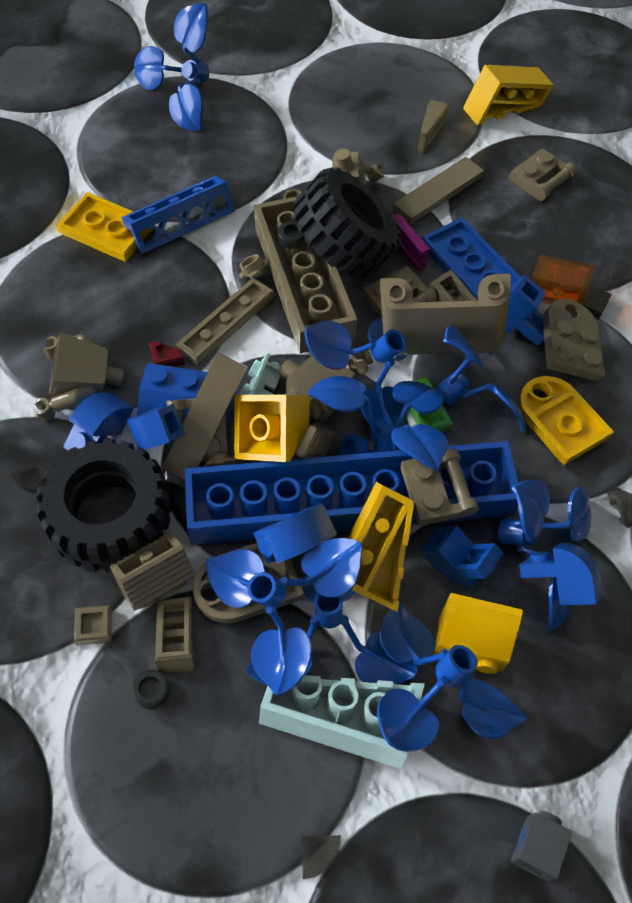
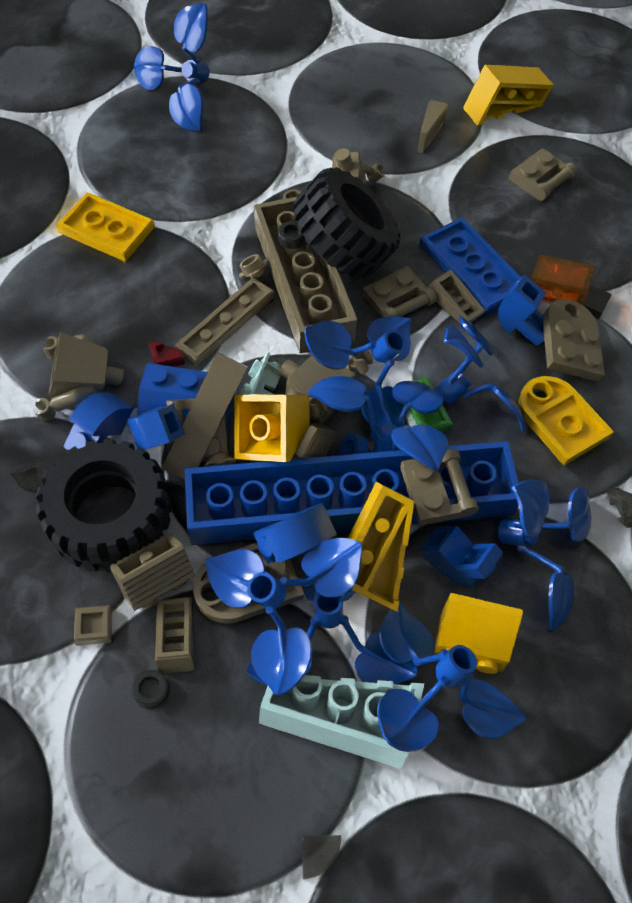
(176, 204): blue fence -> none
(411, 244): magenta tile -> none
(425, 323): dark tan windscreen -> none
(438, 190): dark tan tile -> none
(542, 845): dark grey brick -> none
(574, 570): blue brick -> none

